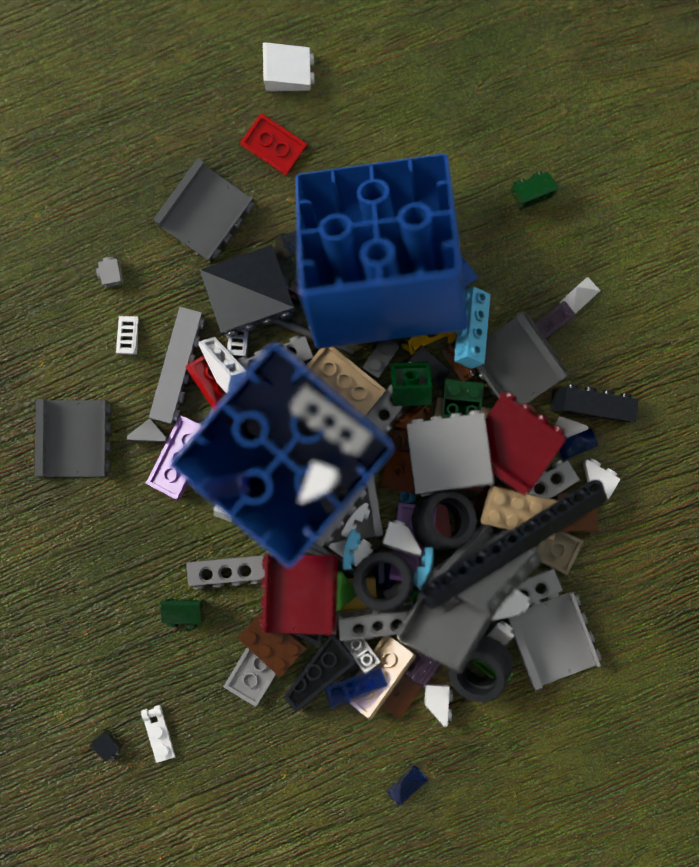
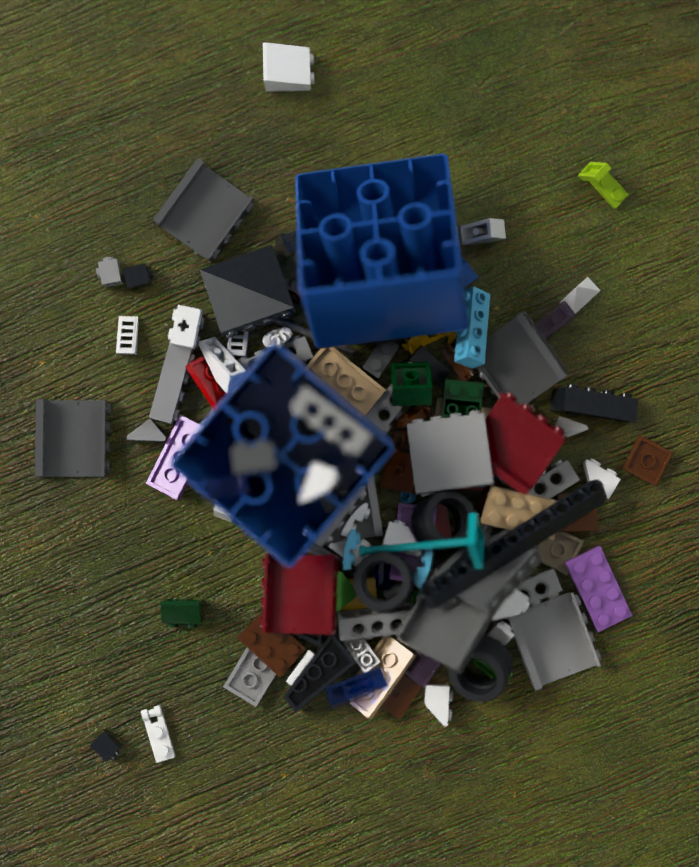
(138, 276): none -> black brick
(193, 319): none -> white brick
(196, 569): light grey brick -> none
(253, 457): none -> dark grey piece
(273, 144): red tile -> none
(277, 336): none -> white gear
(301, 666): none -> white tile
(406, 785): clear blue slope -> none
(474, 541): none -> teal tile
(483, 231): none -> white slope
(534, 190): dark green slope -> none
(578, 443): clear blue slope -> none
(598, 588): none -> medium lavender plate
(599, 176): none -> lime bracket
(647, 460): none -> reddish brown plate

